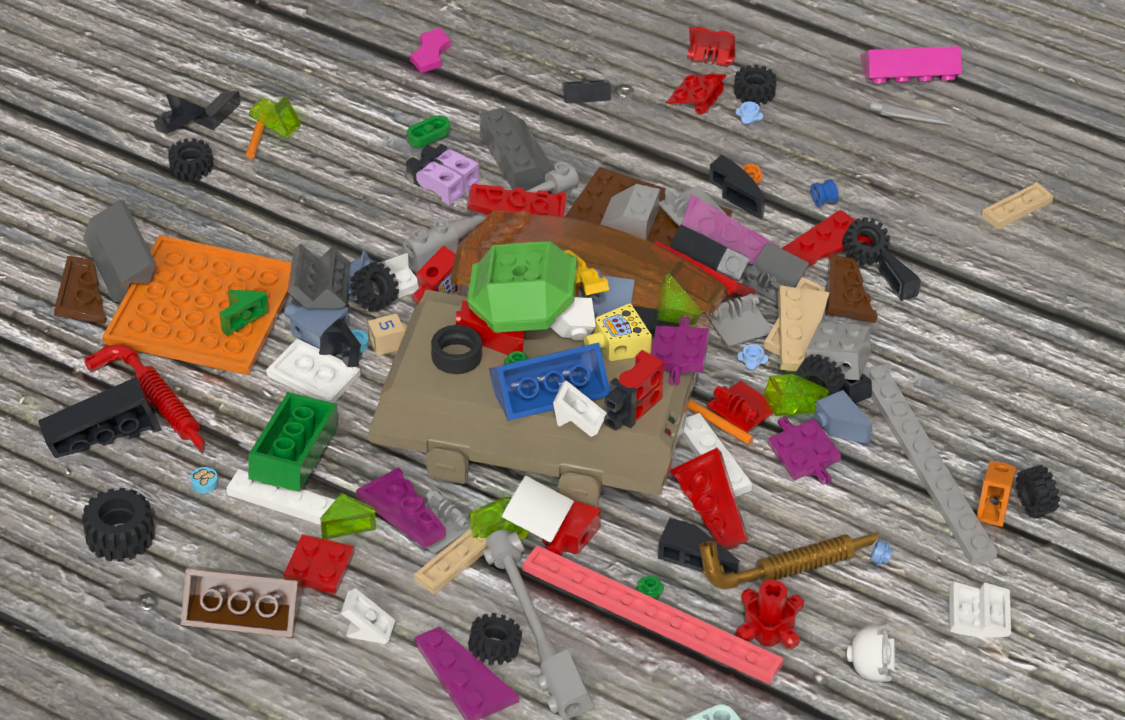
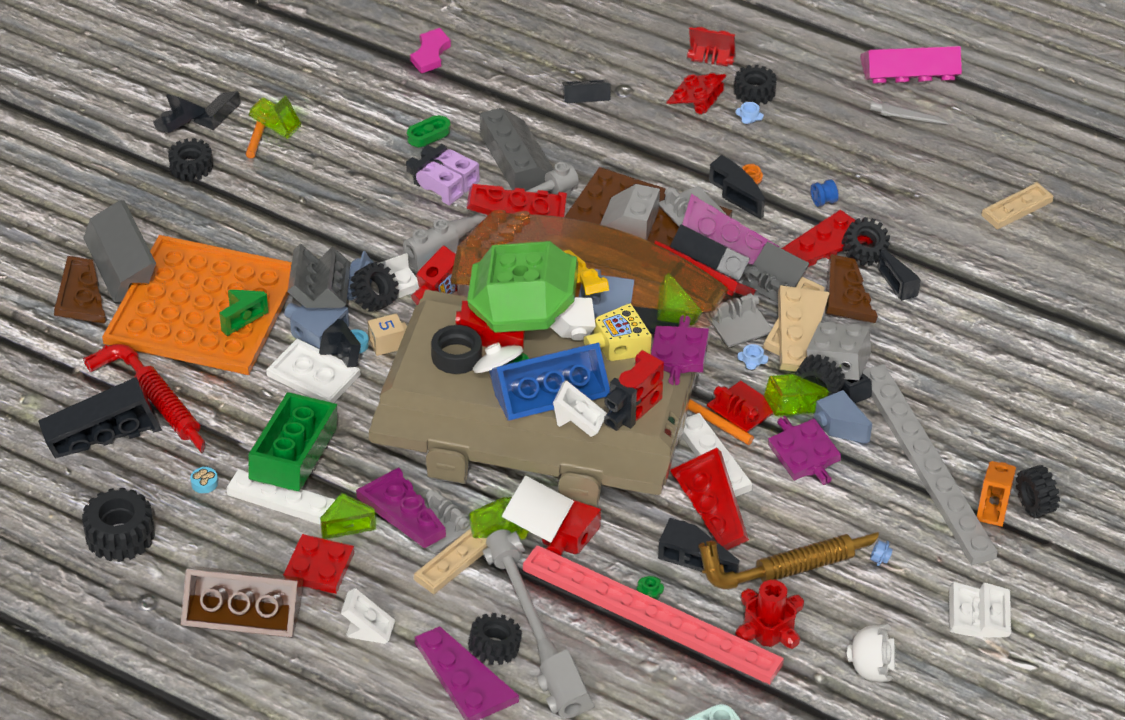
(496, 357): none -> white dish

